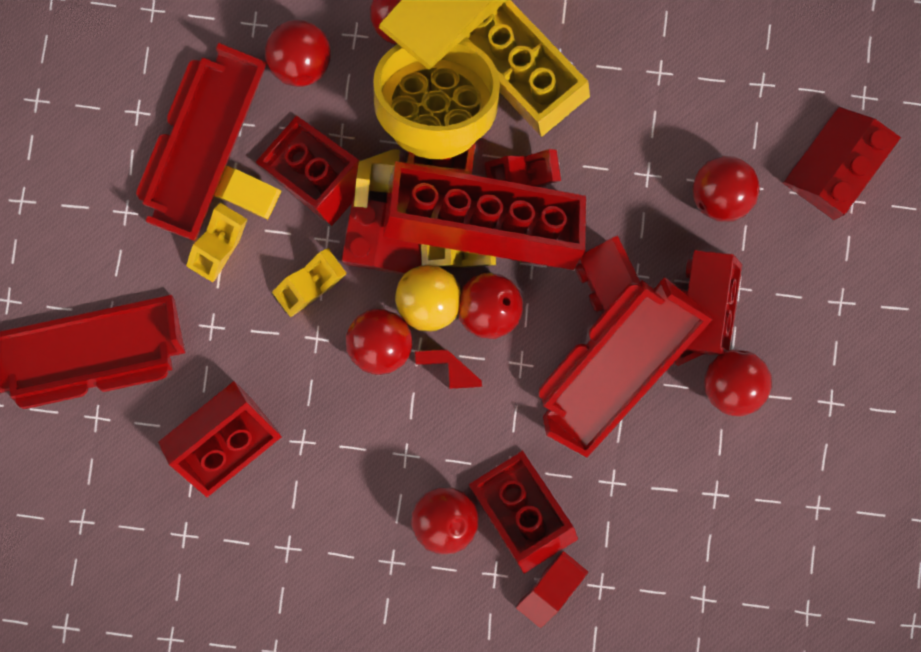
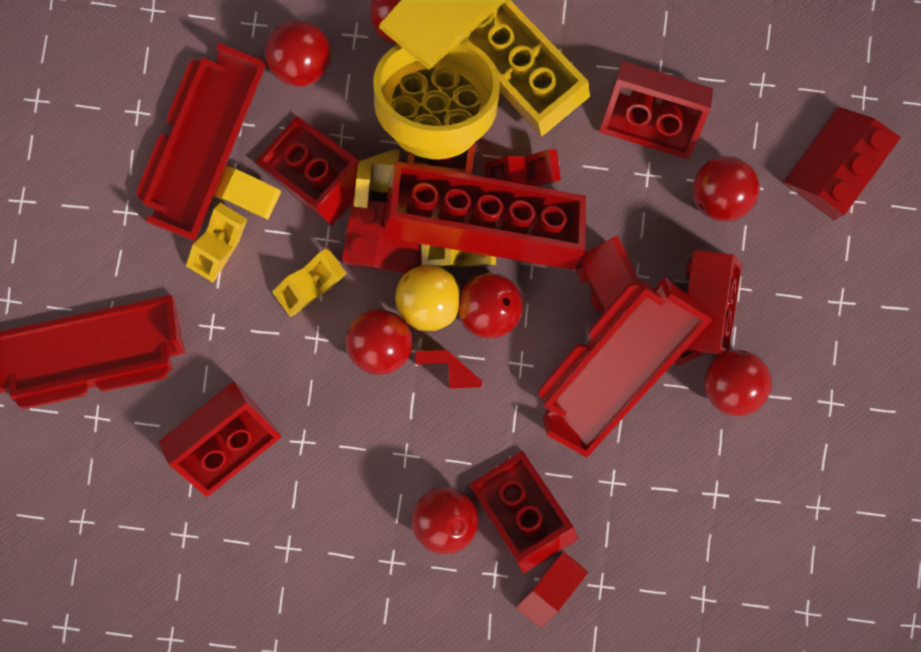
(656, 110): none -> red slope

